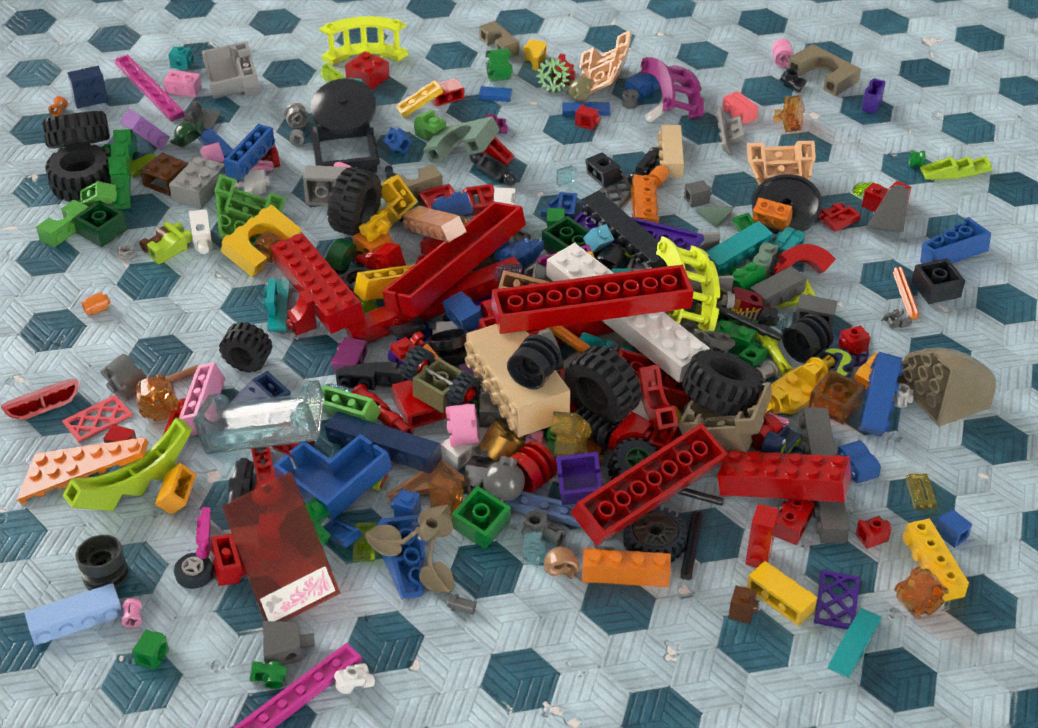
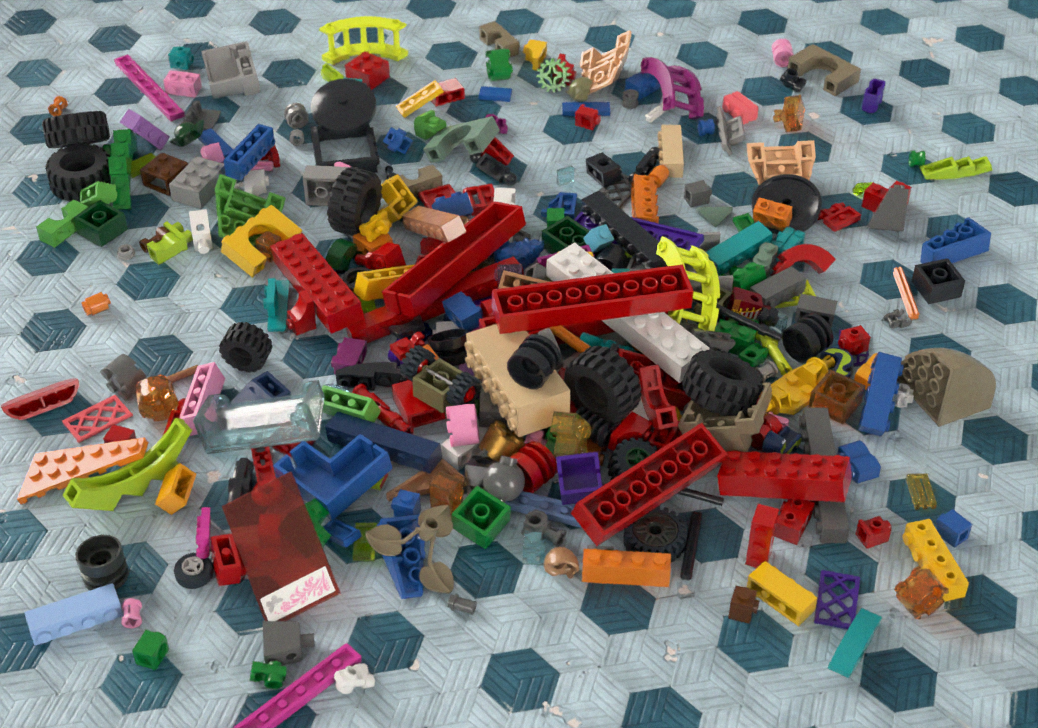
(87, 87): dark blue brick -> none
(706, 127): none -> blue wheel
(728, 300): light grey plate -> none

